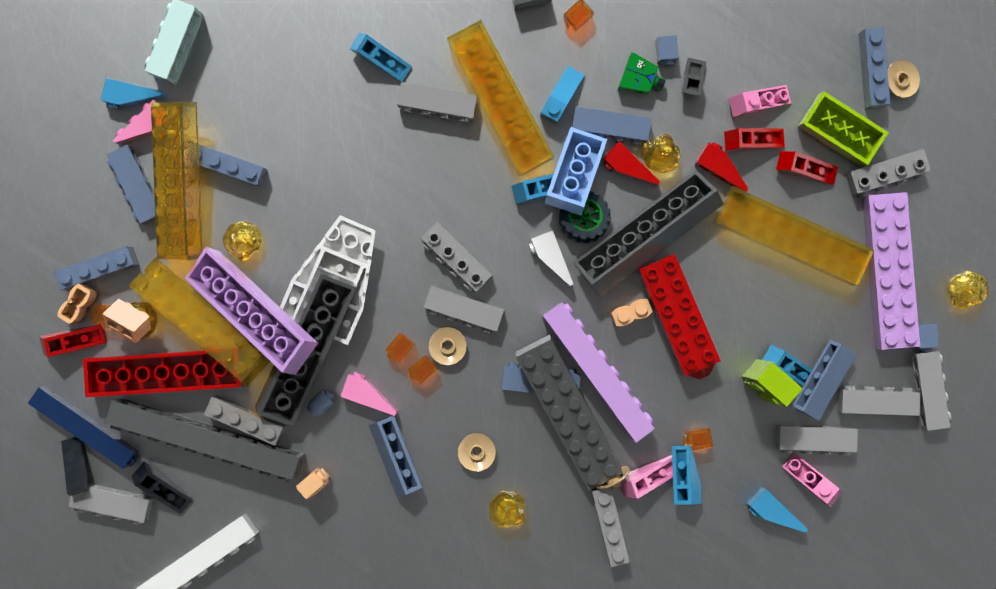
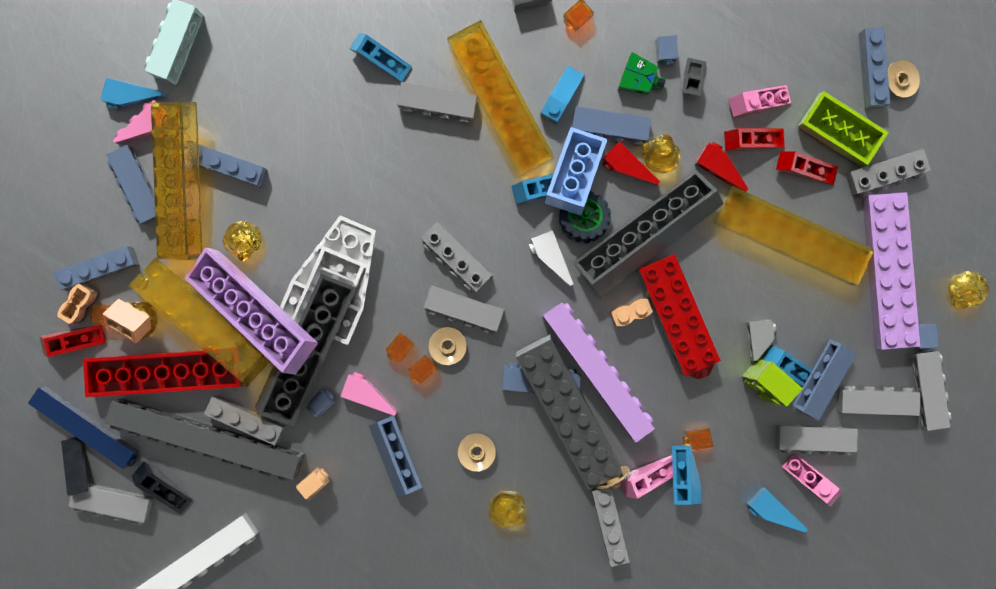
(760, 336): none -> light grey slope

